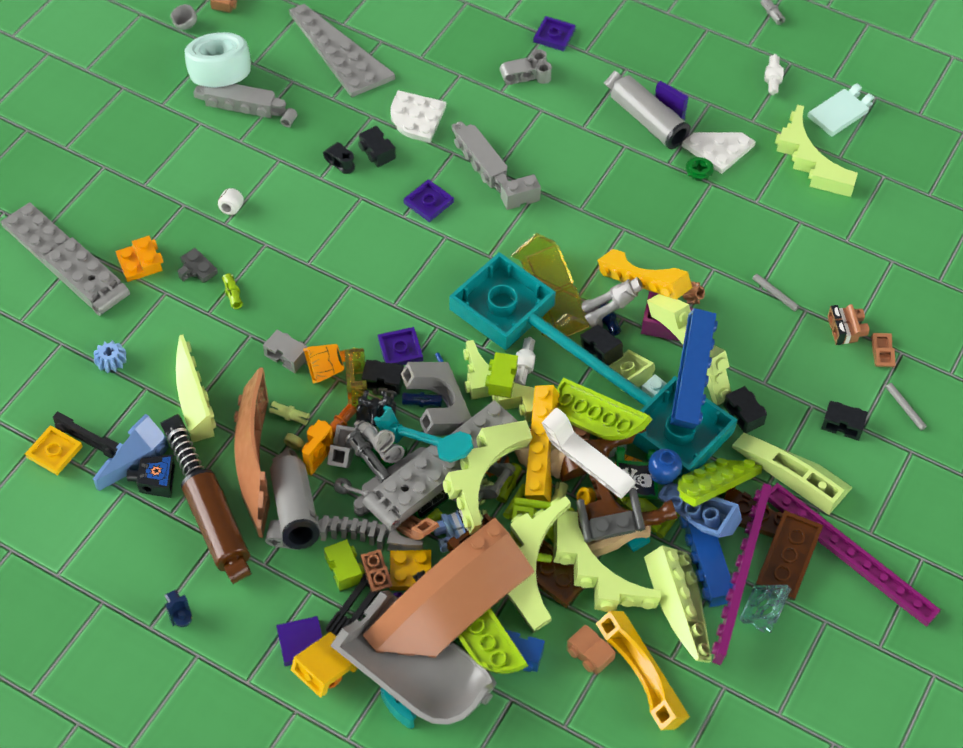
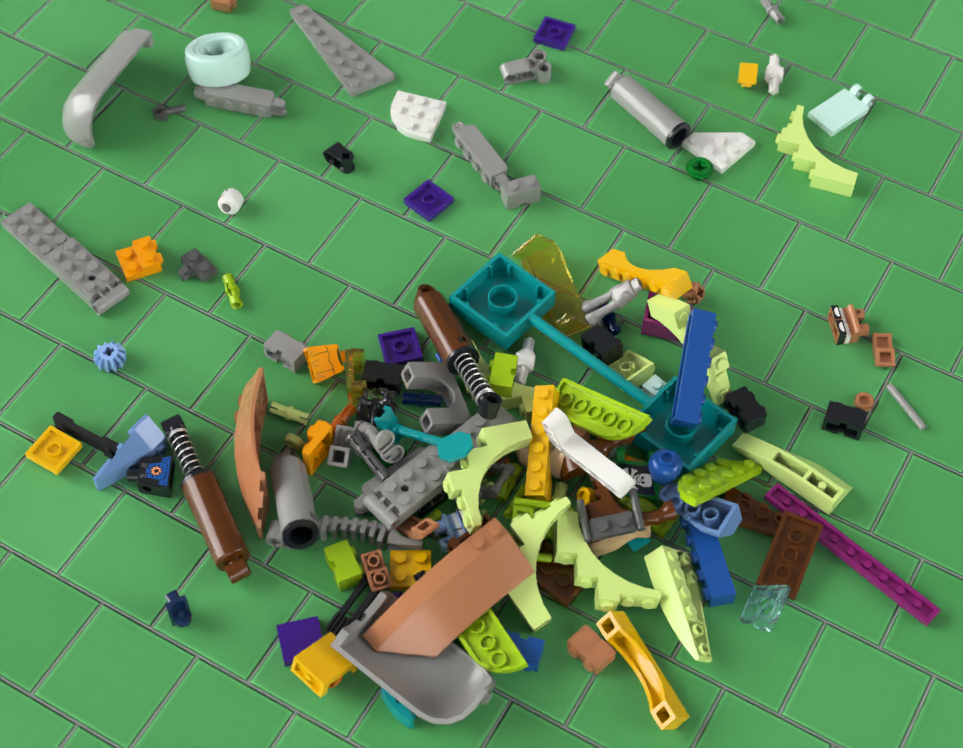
(84, 98): none -> light grey panel
(160, 113): none -> dark grey bar
(184, 17): light grey hair -> none
(193, 396): yellowish green wedge -> none
(288, 117): light grey hinge -> none
(347, 486): dark grey hinge -> none
(376, 147): black brick -> none
(455, 347): none -> piece
(672, 98): dark purple tile -> none
(739, 578): magenta plate -> none
(747, 74): none -> yellow brick
(774, 291): light grey bar -> none
(864, 401): none -> nougat tile

